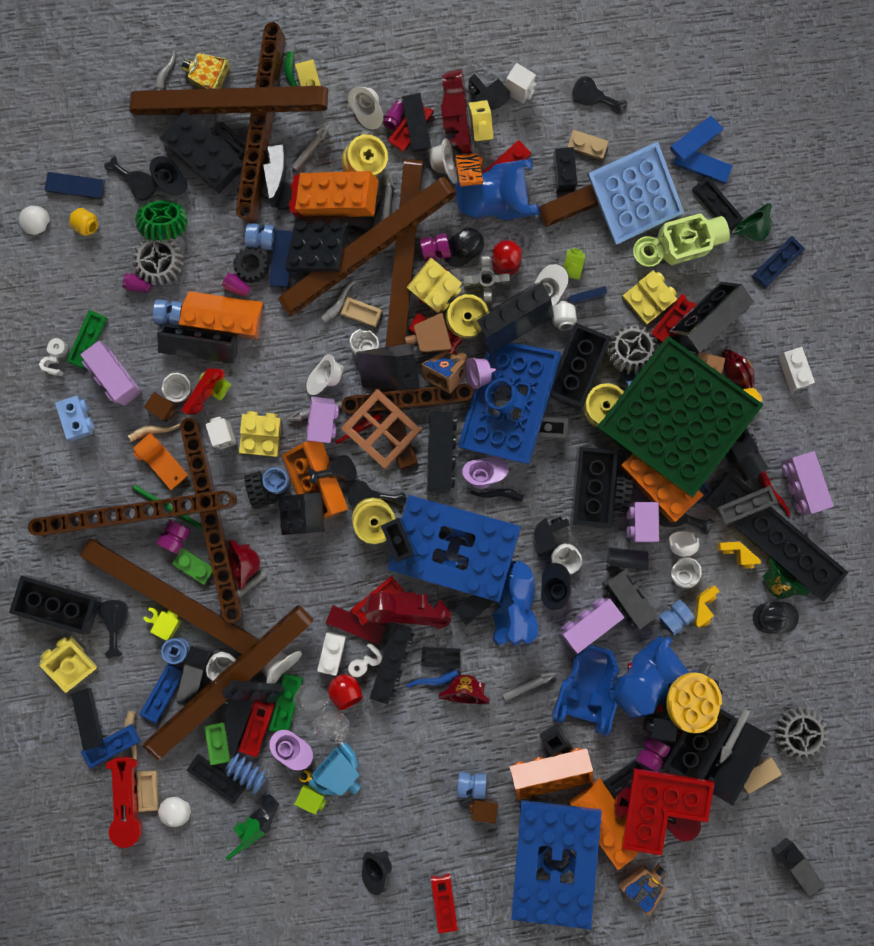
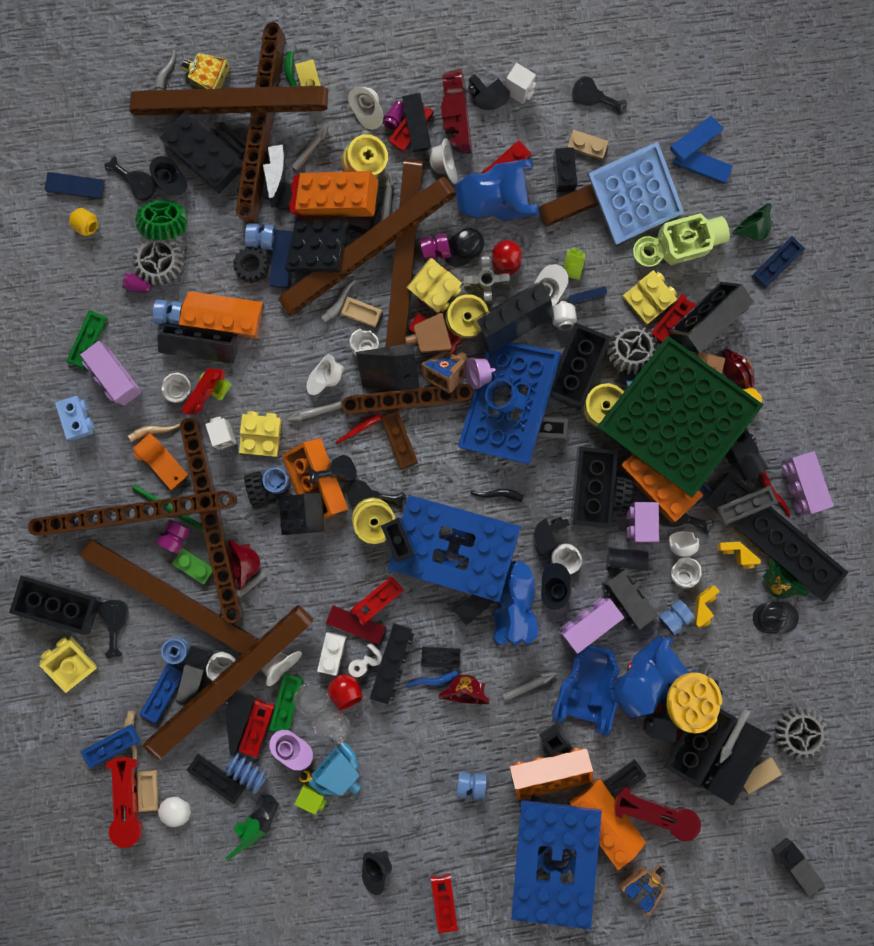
(34, 220): white hair -> none
(56, 348): white leg -> none
(87, 719): black tile -> none
(160, 407): reddish brown brick -> none
(164, 624): neon yellow brick -> none
(217, 743): bright green plate -> none
(235, 284): magenta cone -> none
(253, 691): black plate -> none
(320, 419): lavender brick -> none
(381, 429): nougat window -> none
(406, 608): dark red piece -> none
(440, 447): black piece -> none
(469, 169): orange door -> none
(480, 121): light yellow torso -> none
(483, 810): reddish brown brick -> none
(485, 471): lavender piece -> none
(653, 753): magenta wheel -> none
(654, 799): red plate -> none
(717, 202): black tile -> none
(796, 369): white brick -> none

